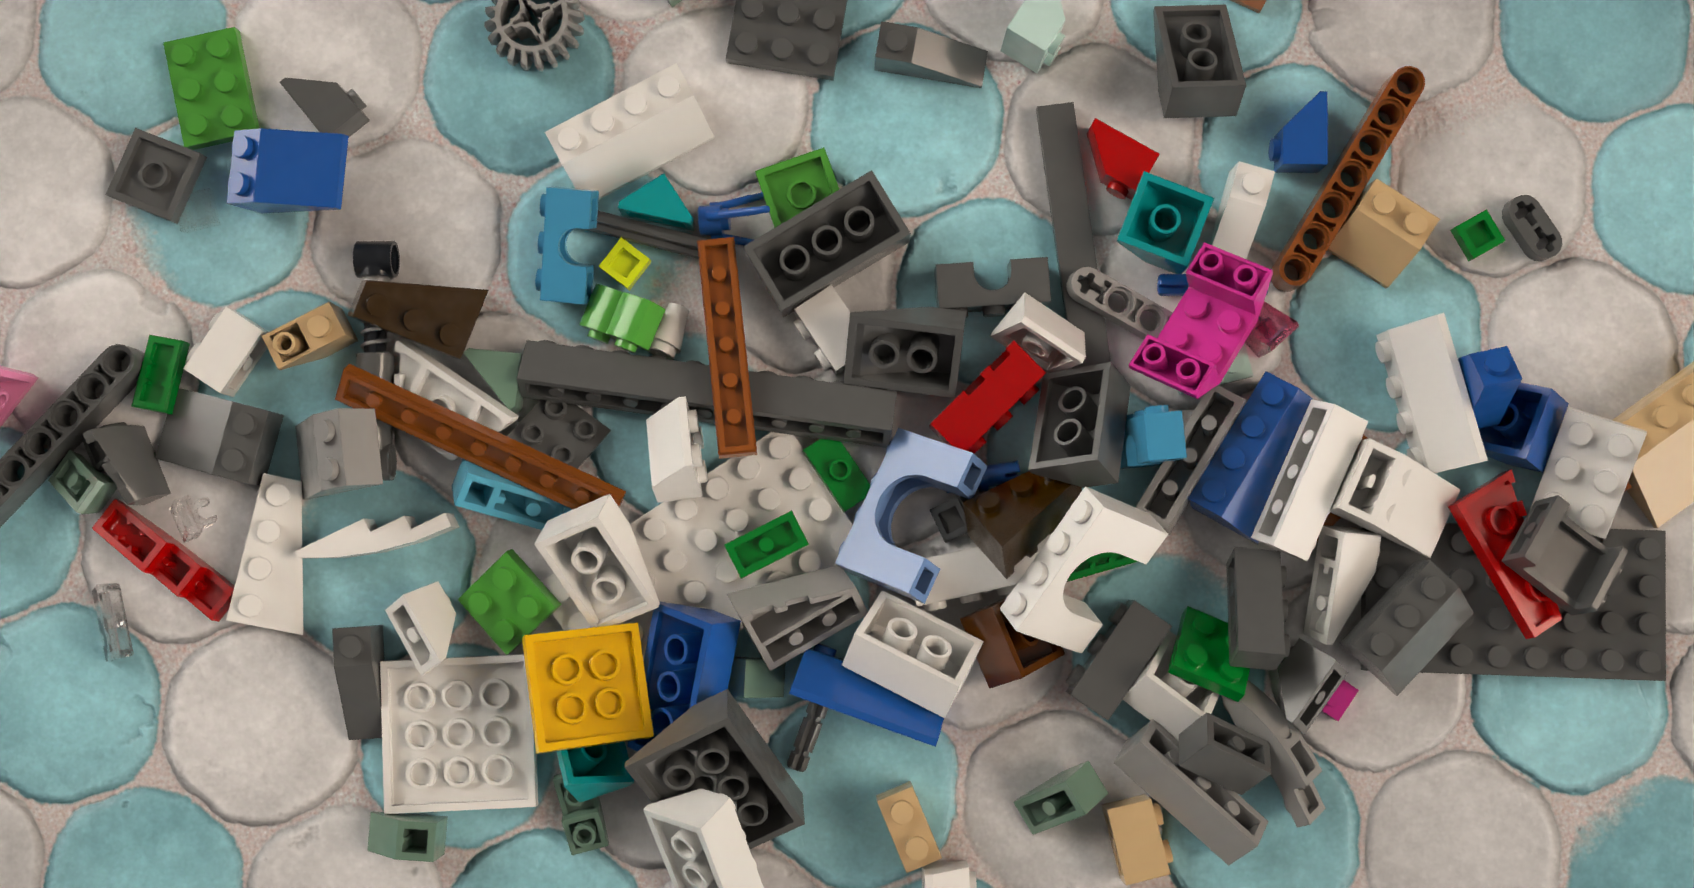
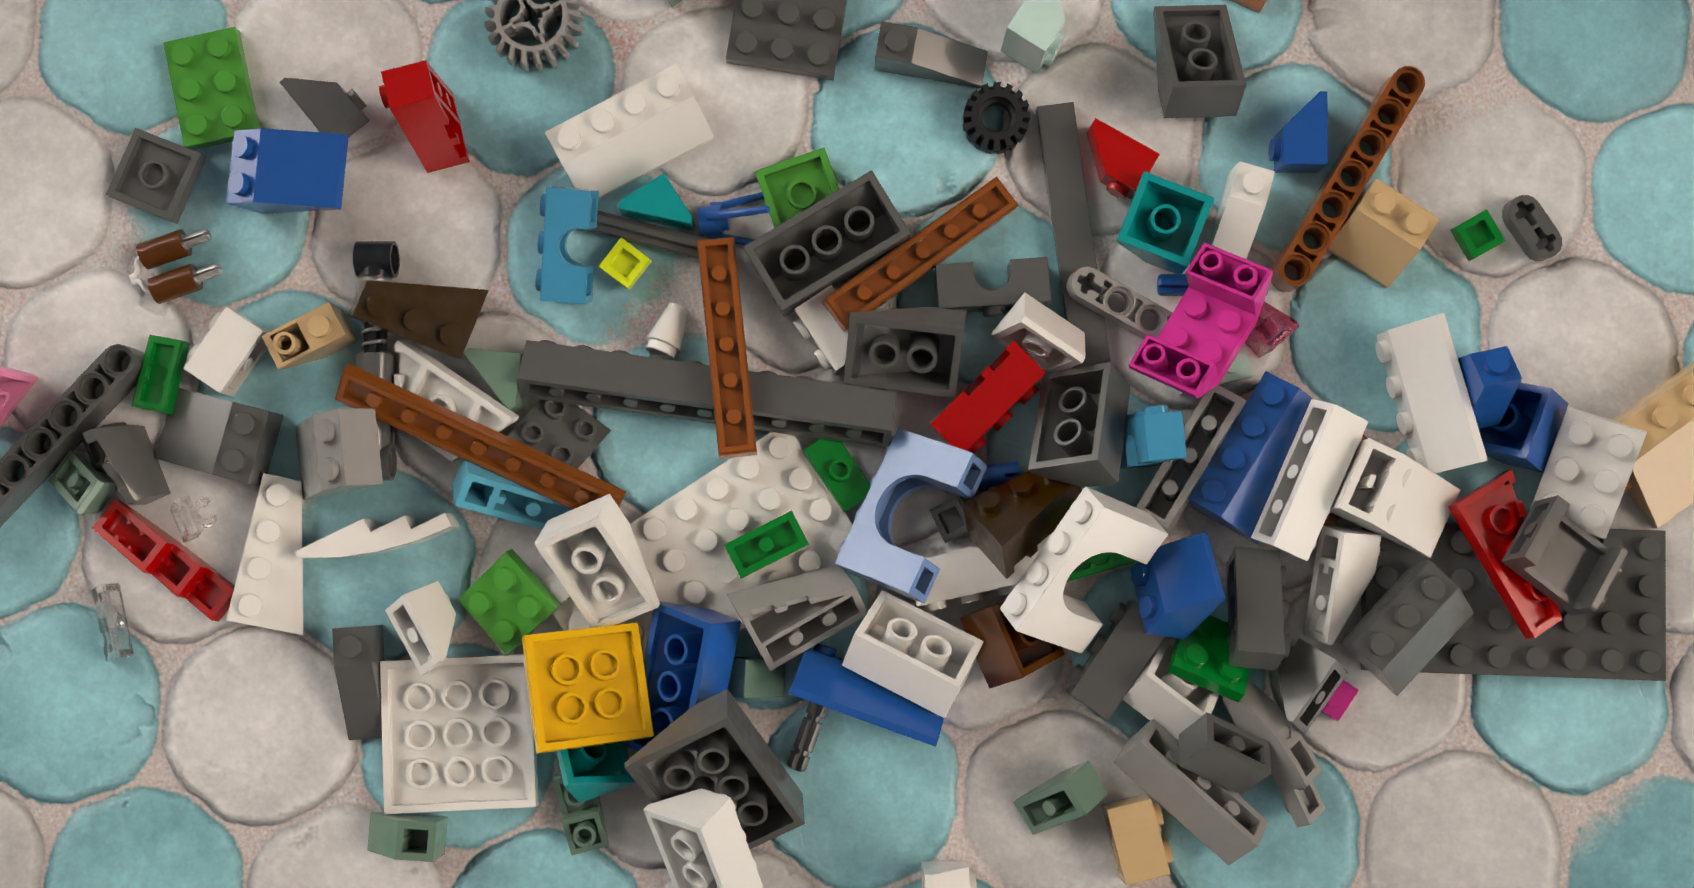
(166, 250): none -> reddish brown piece
(425, 114): none -> red wedge
(622, 318): bright green brick -> none
(676, 452): white slope -> none
(908, 827): tan brick -> none
(921, 252): none -> dark orange tile
(1002, 97): none -> black tyre
(1178, 587): none -> blue slope

